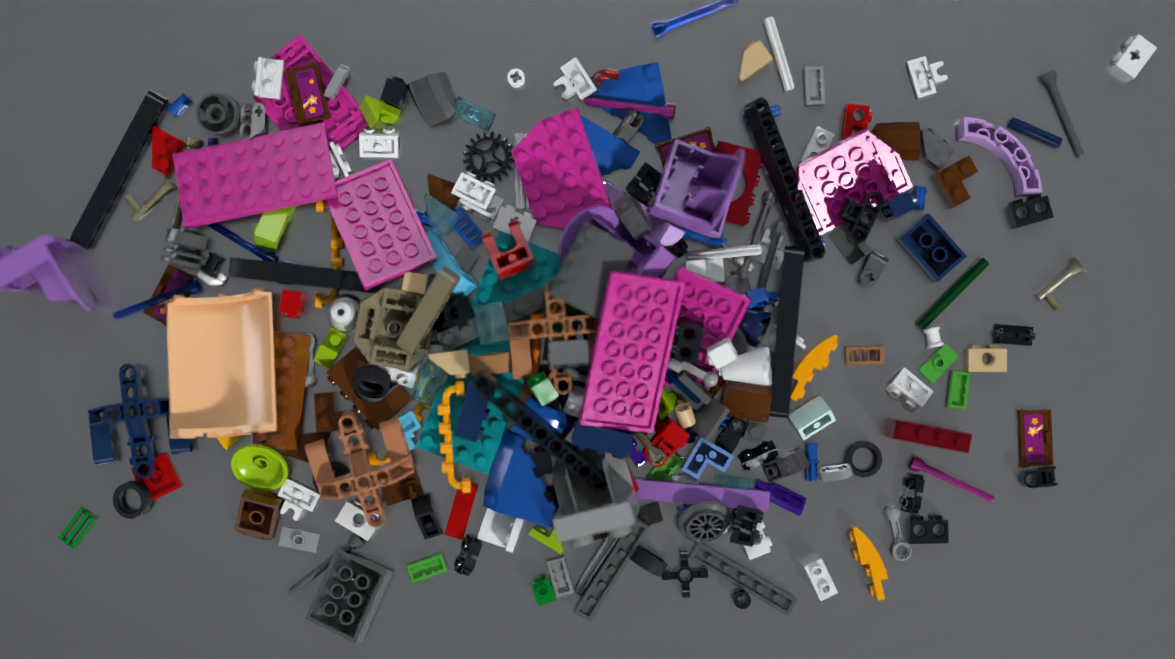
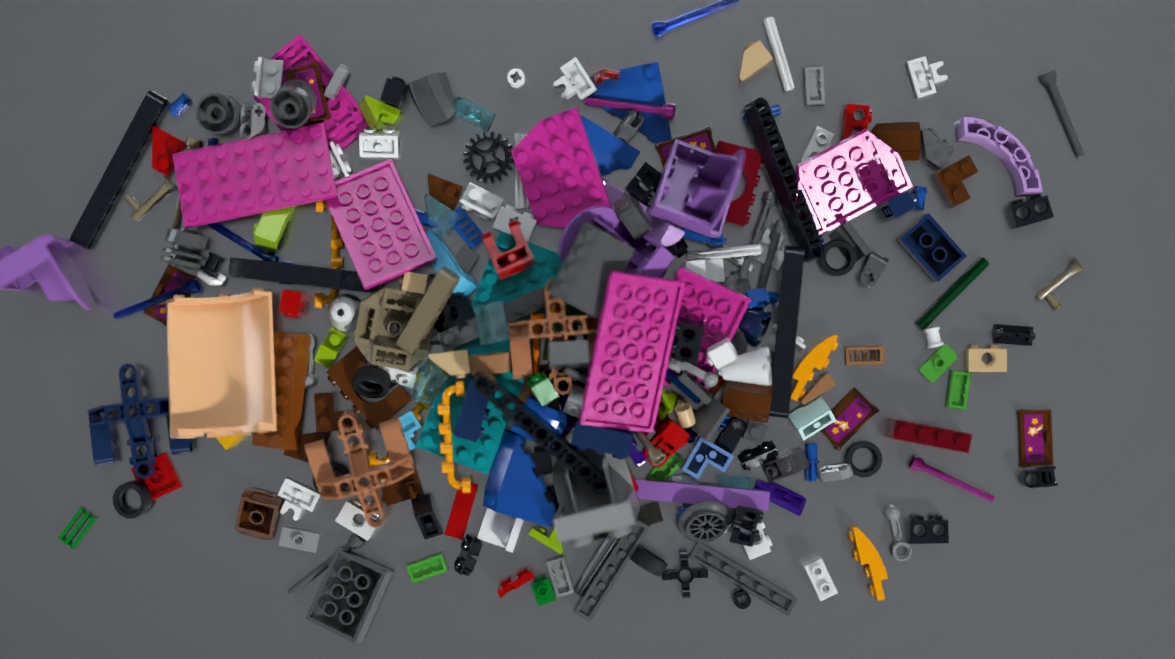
(259, 467): lime dish -> none
(293, 103): none -> dark grey wheel
(473, 190): white bracket -> none
(509, 584): none -> red wing
(822, 385): none -> medium nougat slope
(850, 416): none -> door
(852, 211): black piece -> none
(852, 258): none -> black tyre
(909, 390): white bracket -> none
(913, 484): black hinge -> none
(1034, 132): dark blue axle -> none
(1143, 51): white brick -> none

